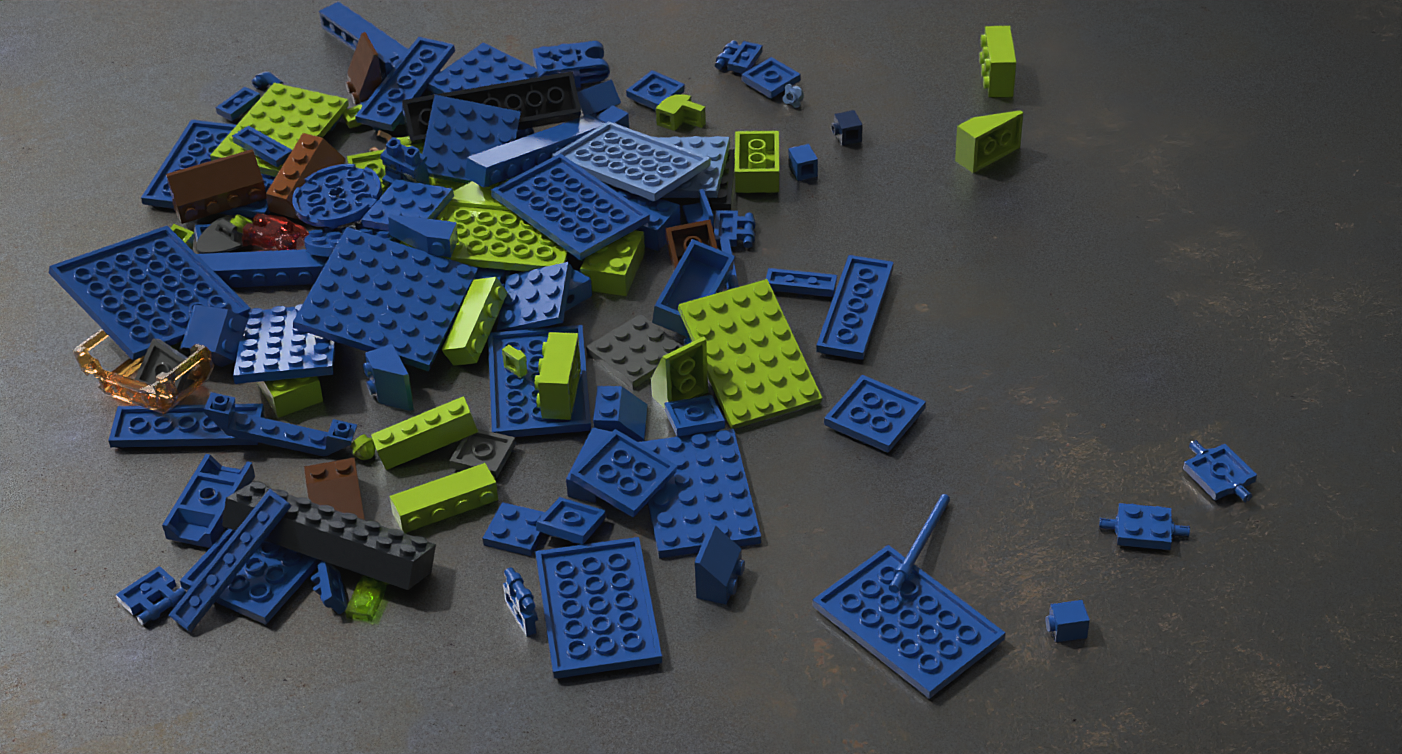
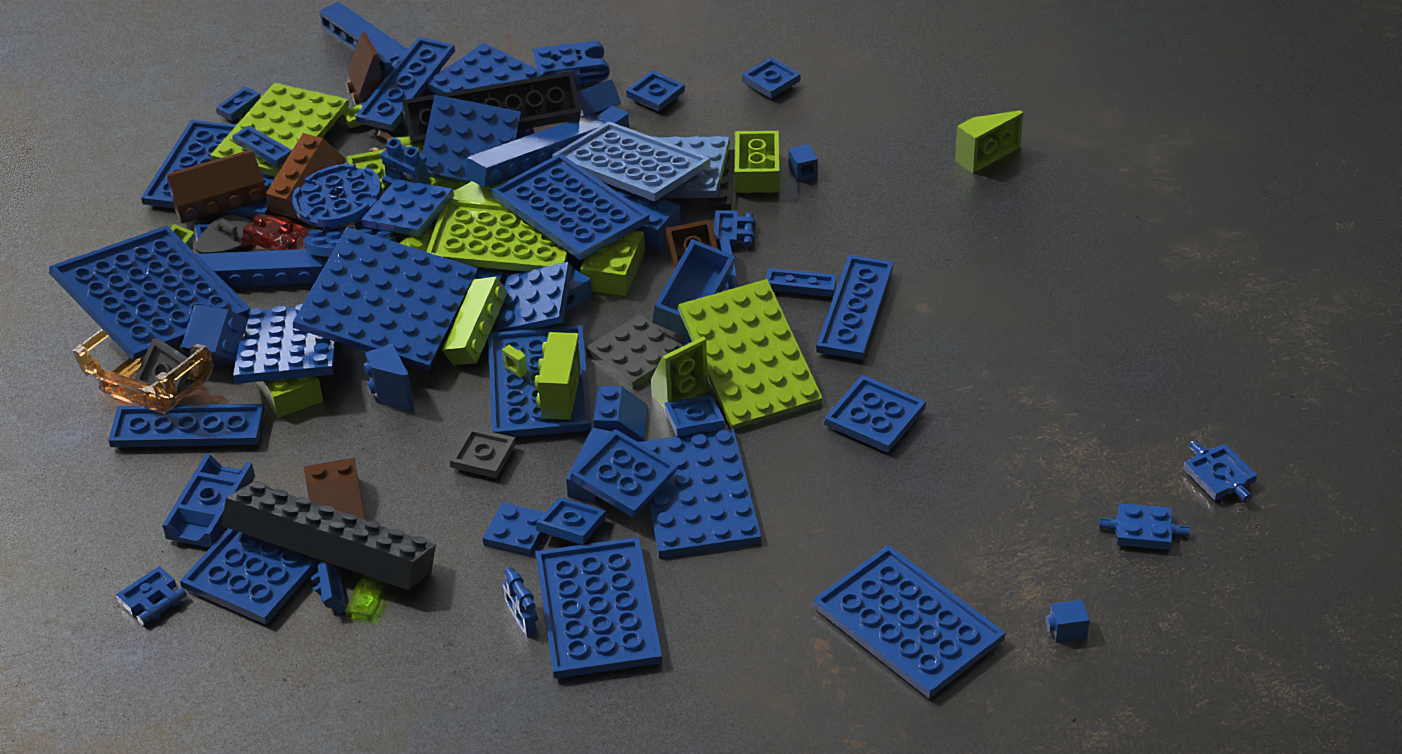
(230, 560): blue tile -> none
(240, 222): lime plate -> none
(264, 79): blue arm -> none
(276, 433): blue slope -> none
(363, 447): lime plate -> none
(424, 433): lime slope -> none
(428, 235): blue slope -> none
(444, 498): lime brick -> none
(679, 109): lime brick -> none
(698, 211): blue panel -> none
(717, 567): blue slope -> none
(739, 57): blue plate -> none
(797, 93): medium blue plate -> none
(847, 127): dark blue brick -> none
(904, 570): blue bar -> none
(998, 61): lime brick -> none

